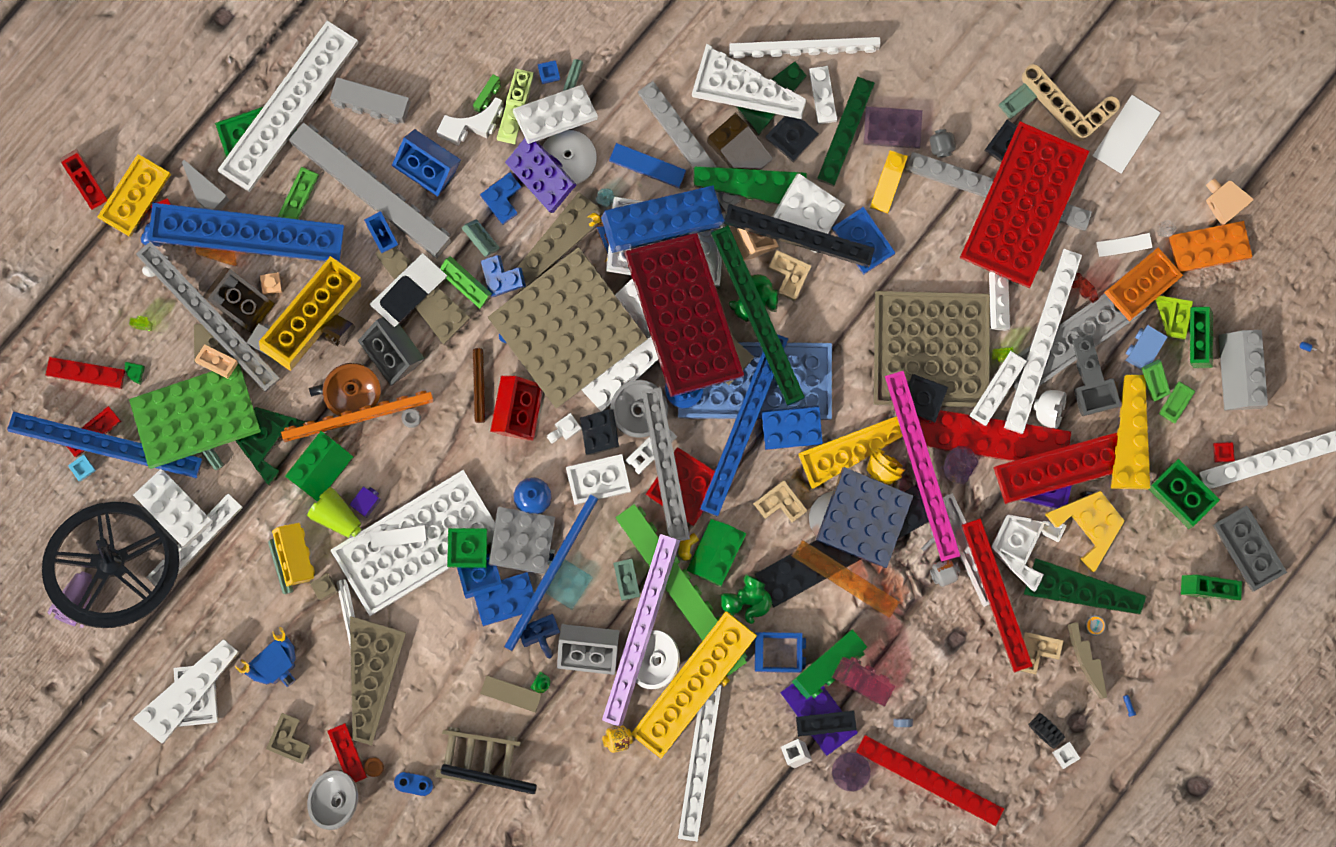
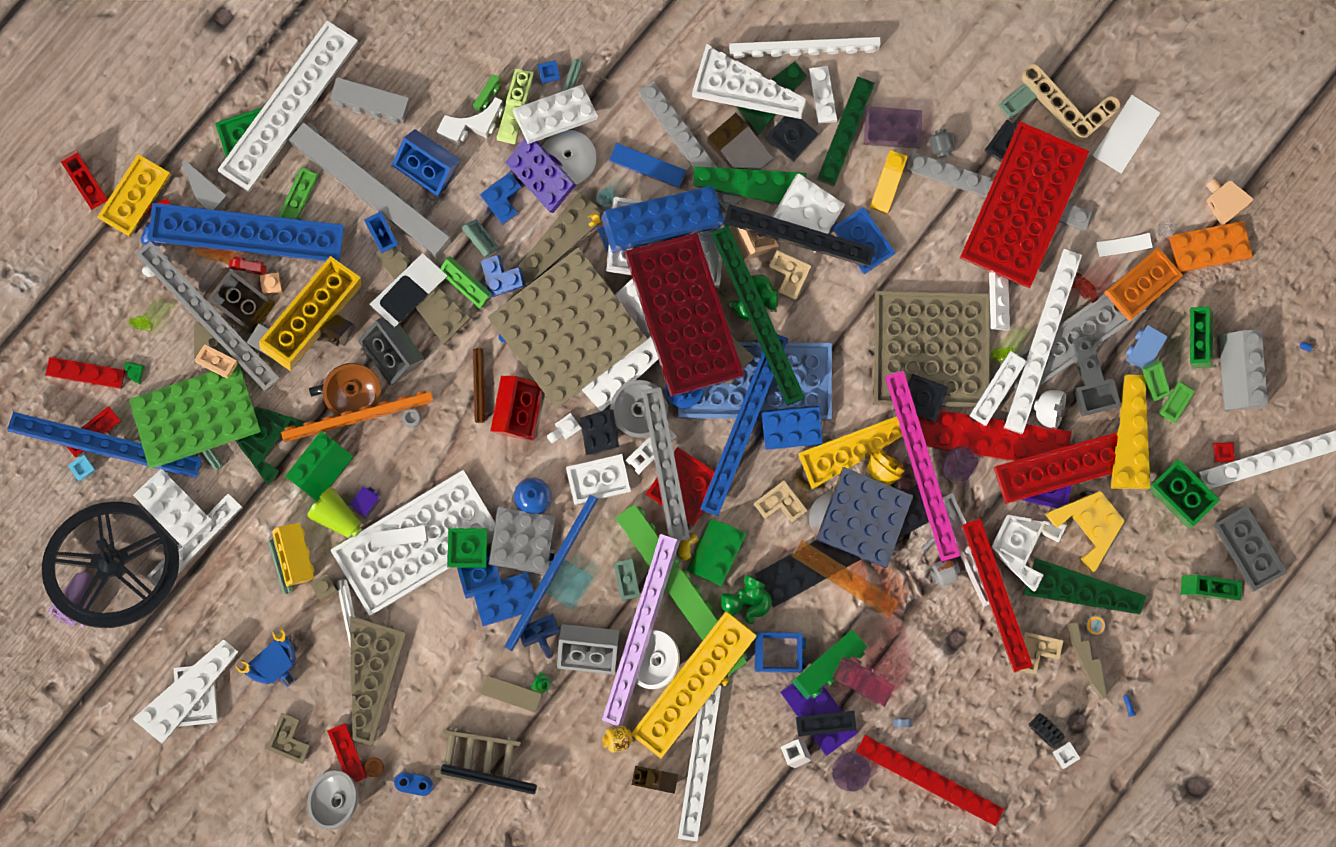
(253, 267): none -> red plate
(654, 779): none -> dark brown slope
(1174, 315): lime wing -> none

